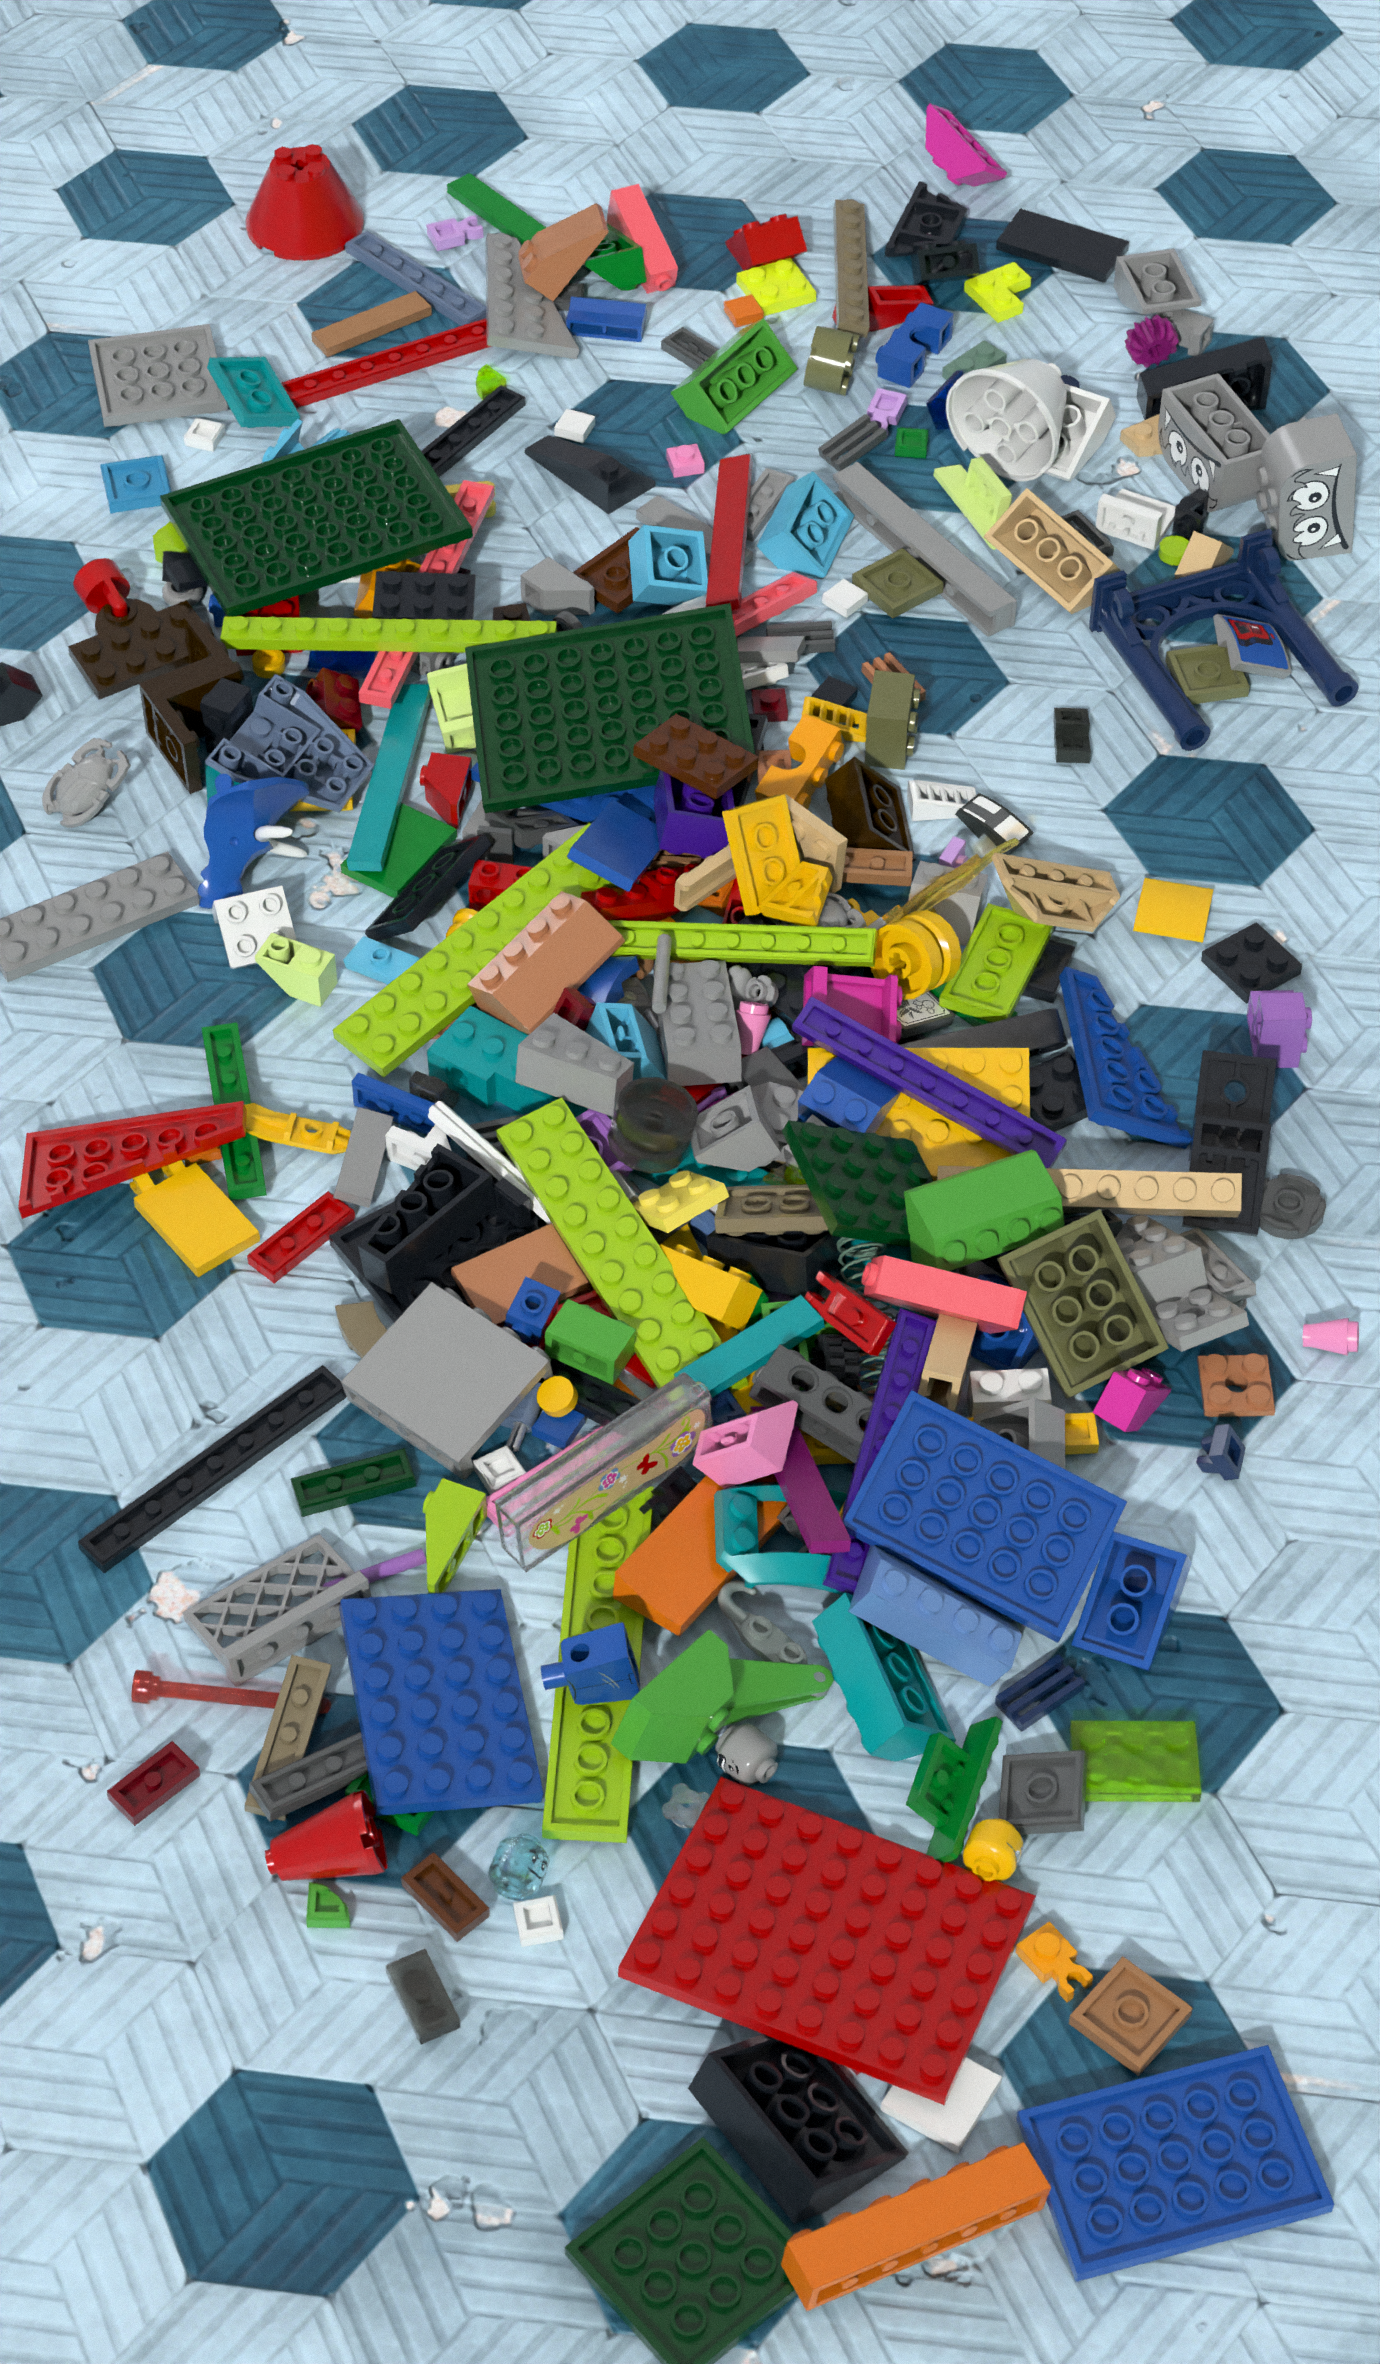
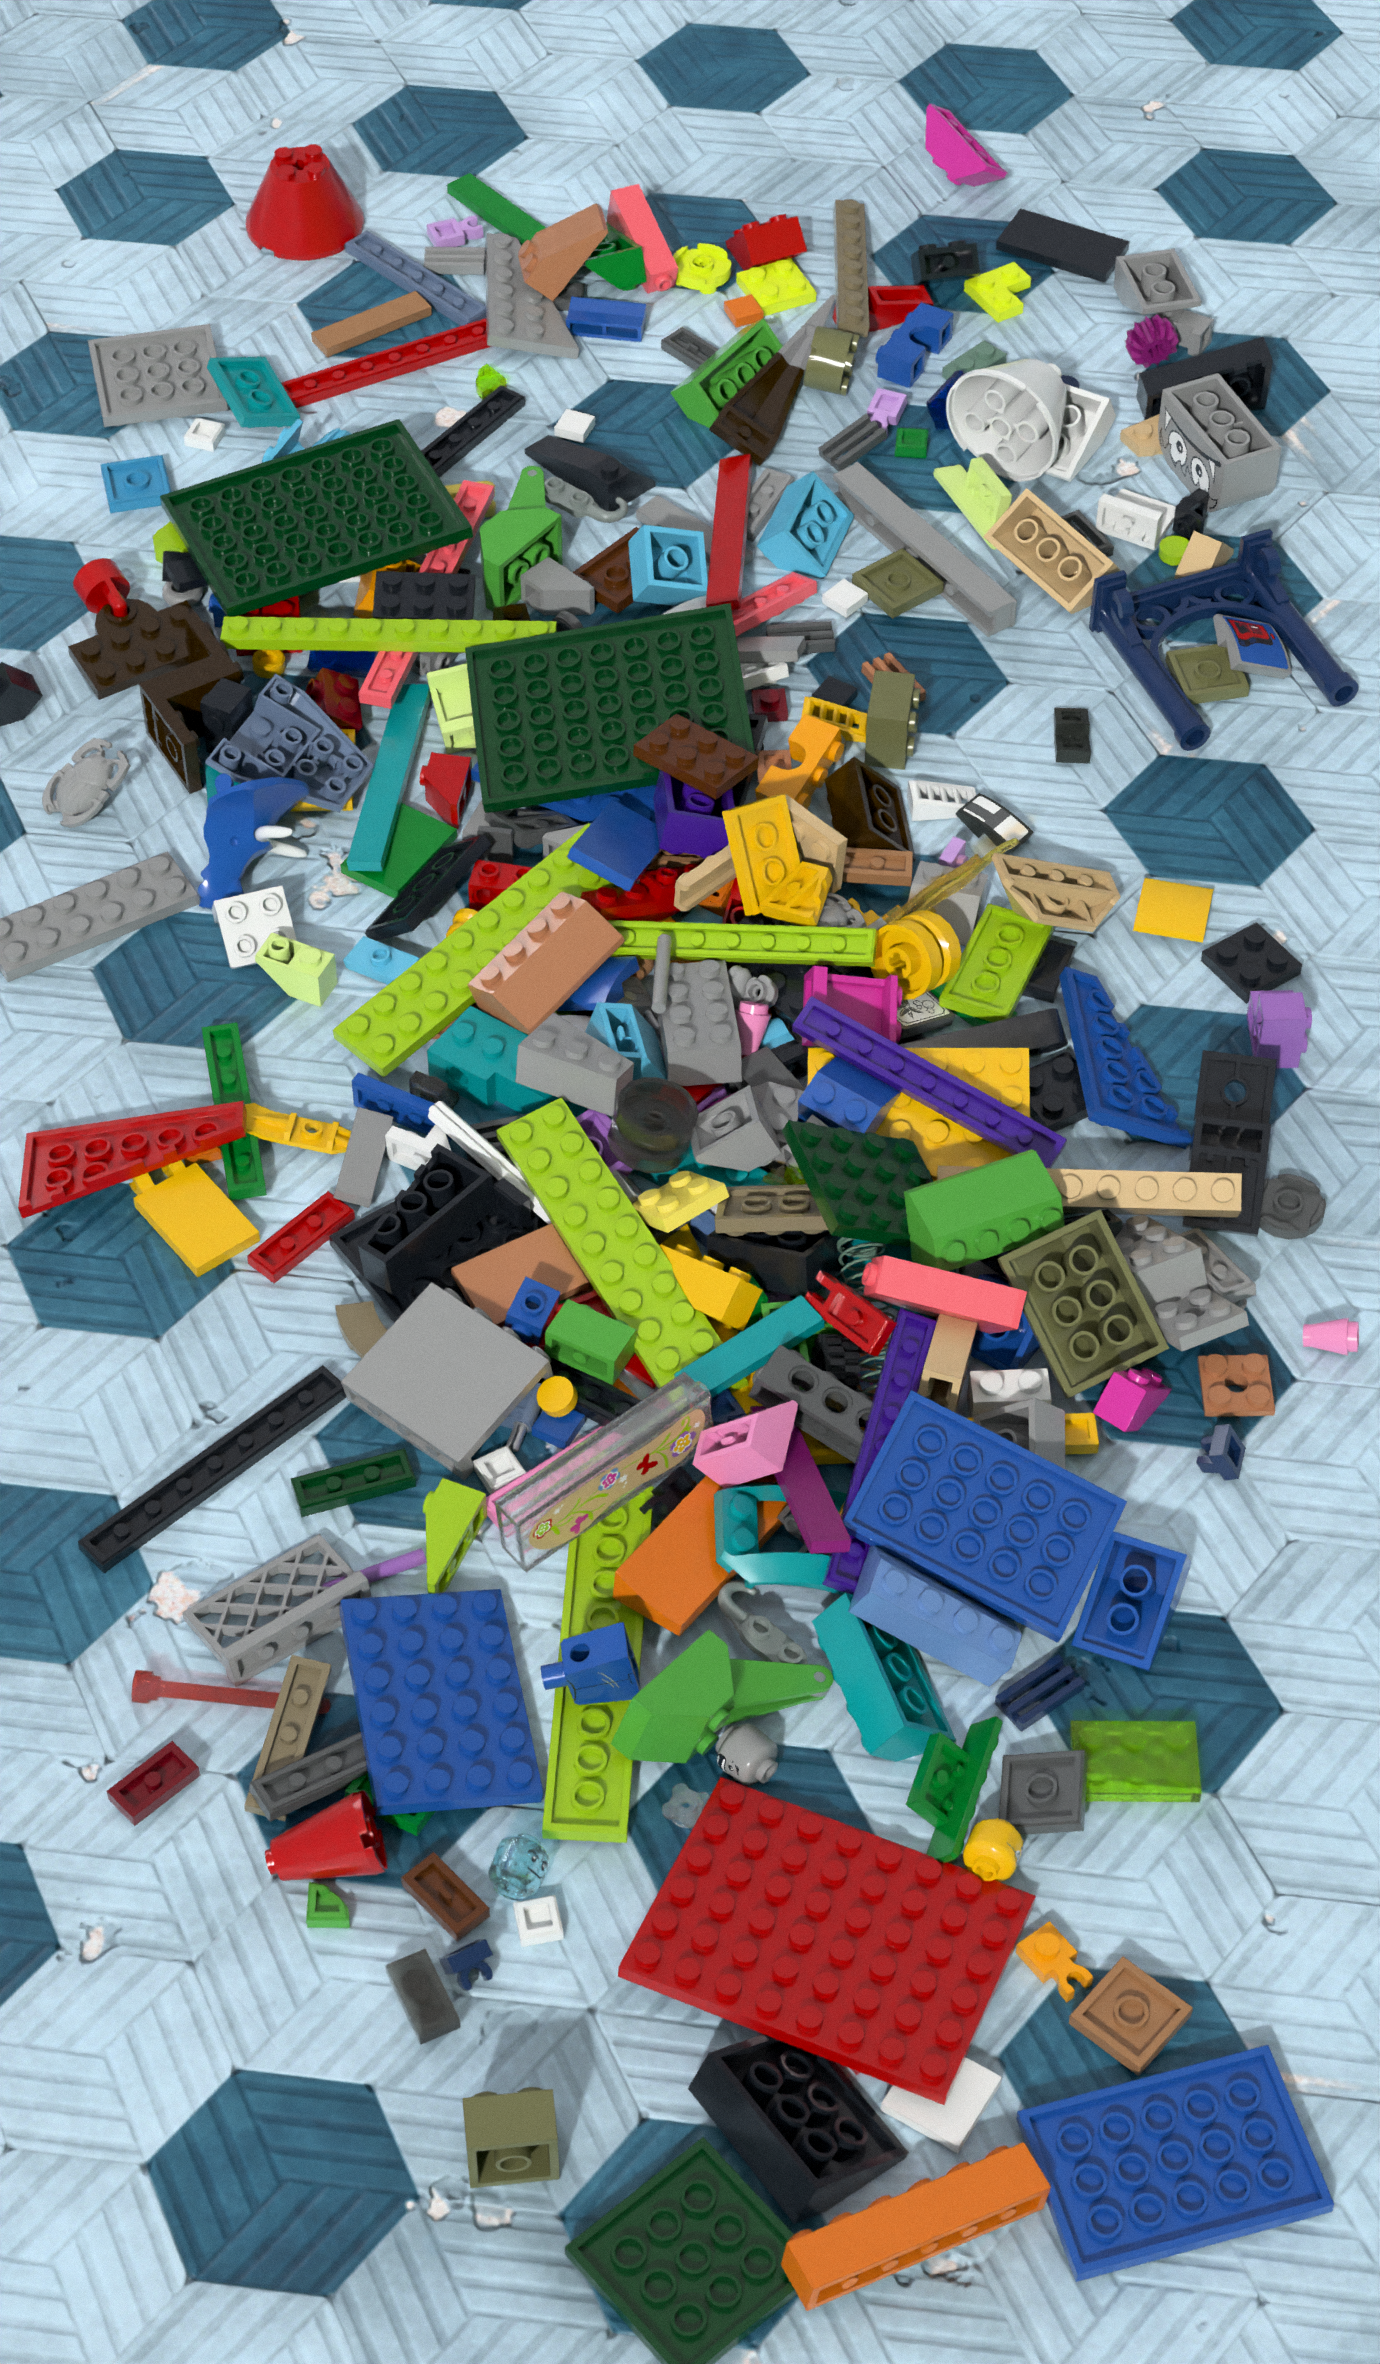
(455, 260): none -> light grey tile
(465, 1959): none -> dark blue tile
(511, 2137): none -> olive brick
(531, 532): none -> bright green slope
(575, 1007): dark red tile -> none
(685, 460): bright pink plate -> none
(695, 276): none -> neon yellow plate
(759, 409): none -> dark brown plate
(926, 221): black wing -> none
(1309, 488): light grey brick -> none

